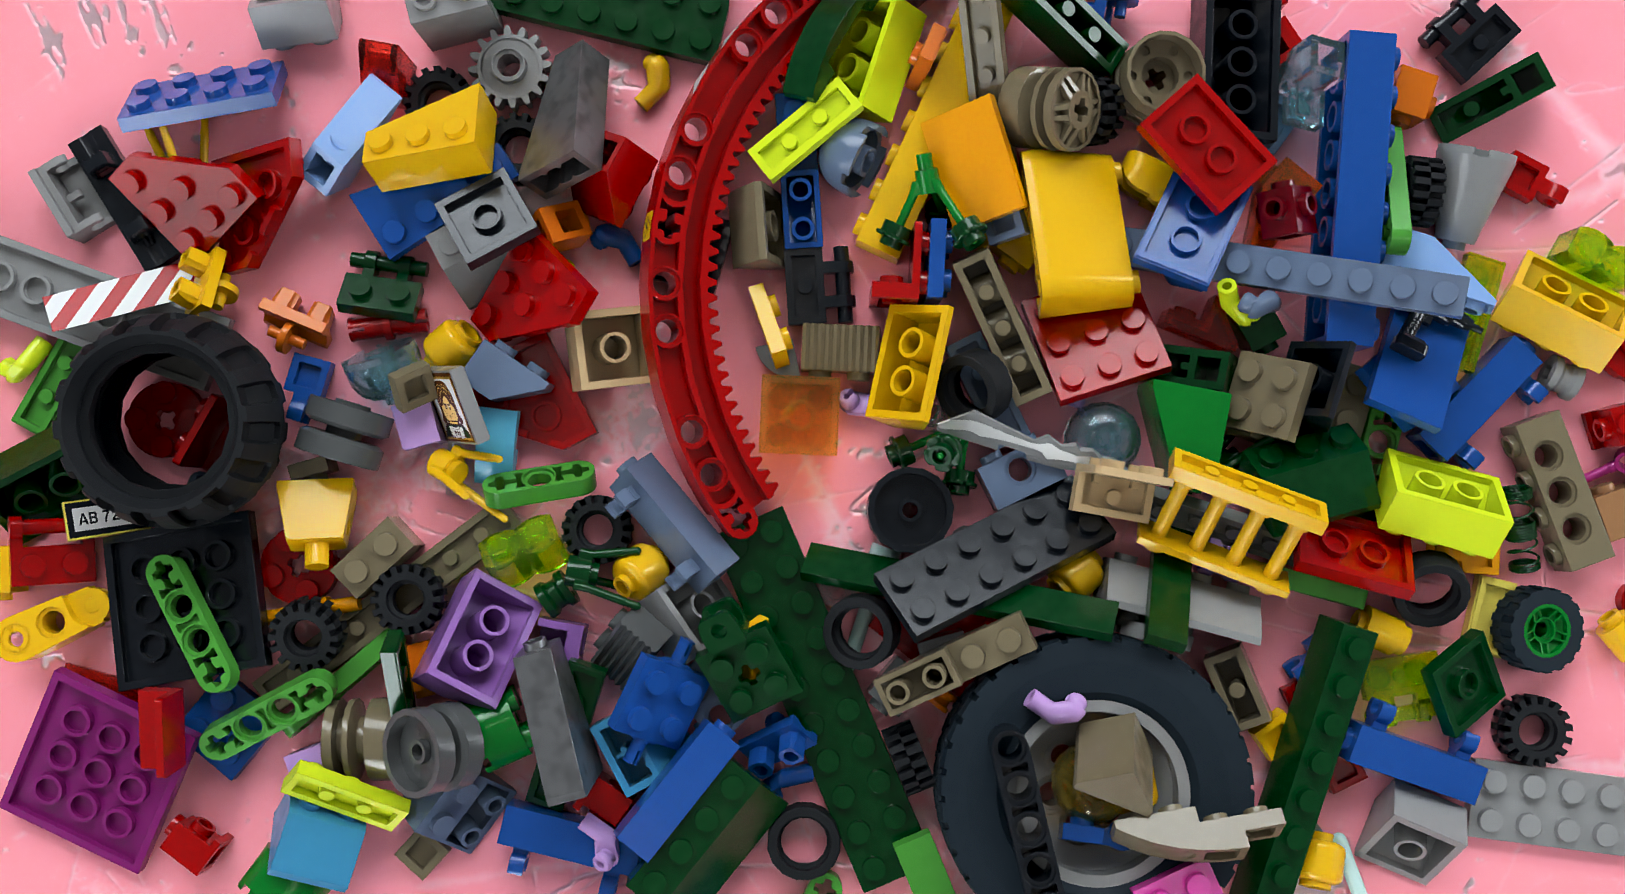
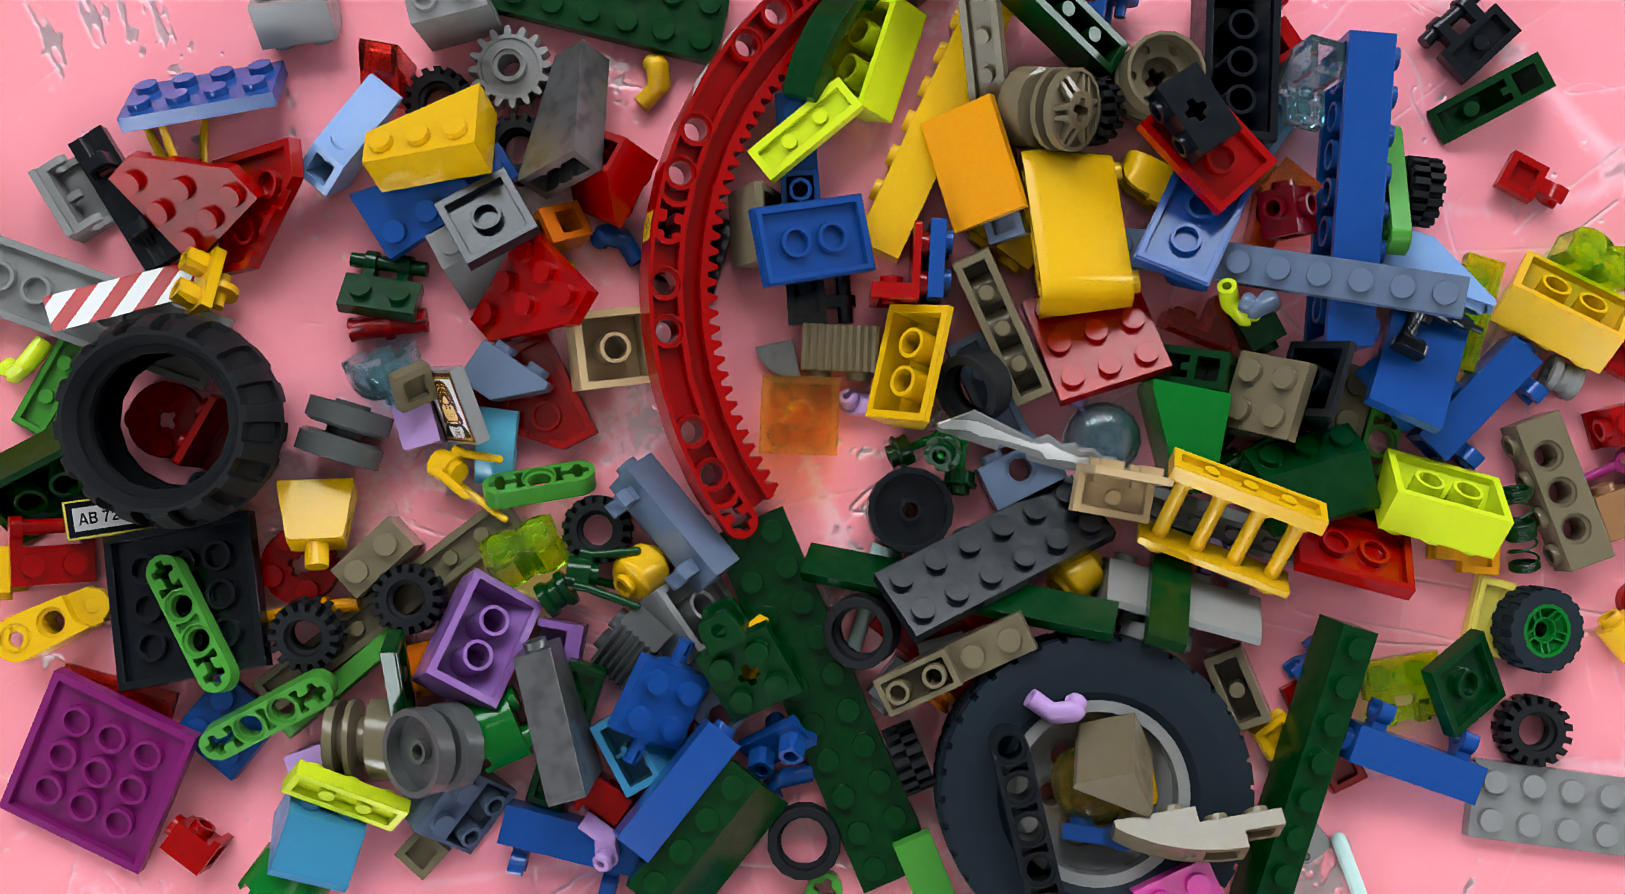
(161, 729): red panel -> none
(293, 327): orange hips -> none
(306, 377): blue plate -> none
(312, 469): dark tan plate -> none
(451, 344): yellow head -> none
(767, 310): yellow plate -> none
(811, 240): none -> blue tile
(852, 156): sand blue cylinder -> none
(924, 56): orange plate -> none
(966, 233): plant -> none
(1193, 93): none -> black brick
(1323, 863): yellow head -> none
(1327, 589): bright green beam -> none
(1392, 631): yellow brick -> none
(1412, 832): light grey slope -> none
(1415, 96): orange brick -> none
(1444, 609): black tyre -> none
(1471, 193): light grey cone -> none

